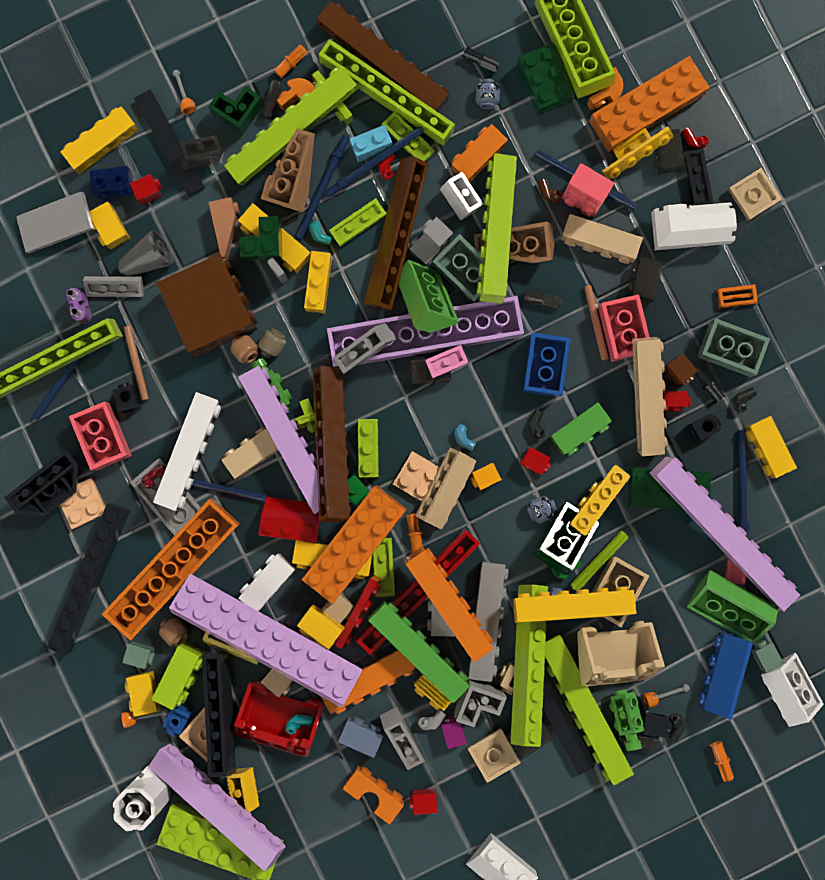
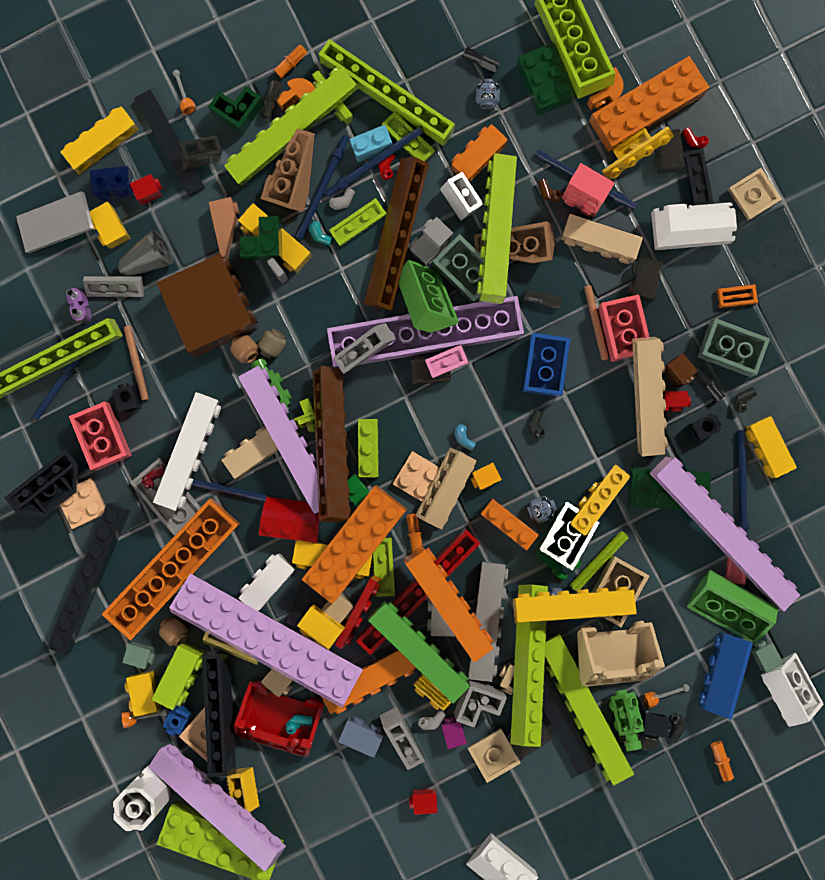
(318, 282): yellow brick -> none
(342, 202): none -> light grey arm
(362, 782): orange arch -> none
(380, 56): reddish brown brick -> none
(509, 524): none -> orange brick
(535, 461): red brick -> none
(581, 429): bright green brick -> none

